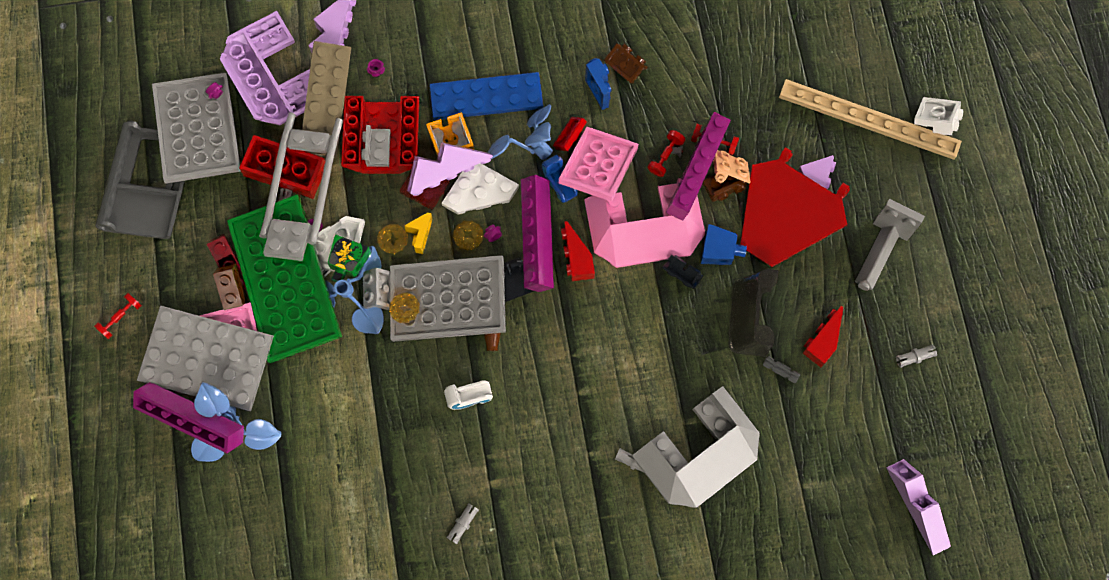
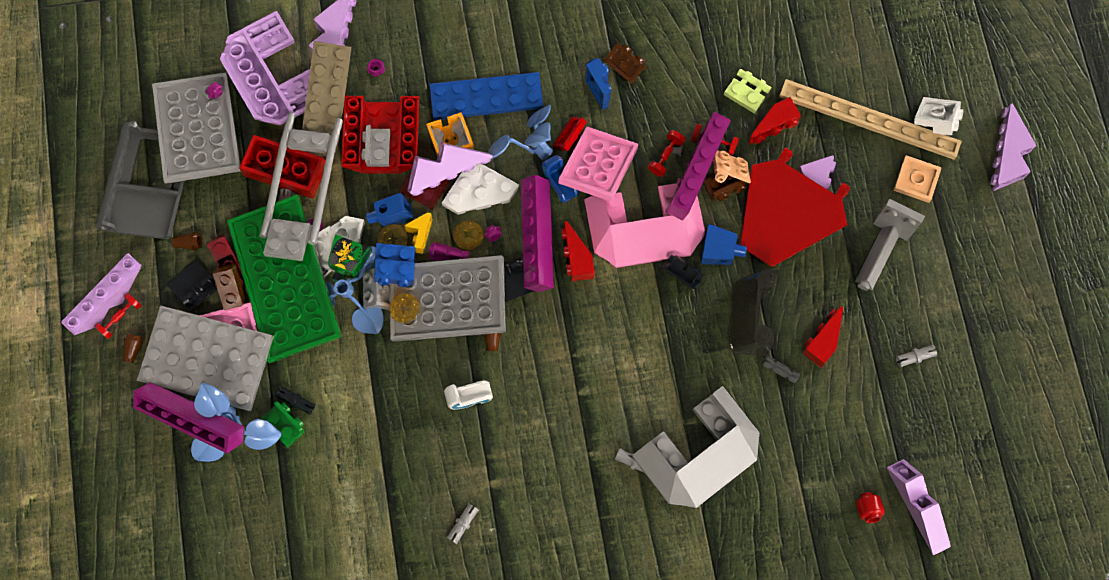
(104, 295): none -> lavender slope
(131, 347): none -> reddish brown cone
(188, 241): none -> reddish brown cone
(193, 285): none -> black hinge
(290, 428): none -> green bracket
(295, 400): none -> black pin
(391, 211): none -> blue torso
(394, 264): none -> blue plate
(443, 252): none -> magenta hinge
(744, 95): none -> yellowish green plate
(780, 116): none -> red slope
(870, 507): none -> red head
(917, 179): none -> light nougat plate
(1013, 144): none -> lavender slope

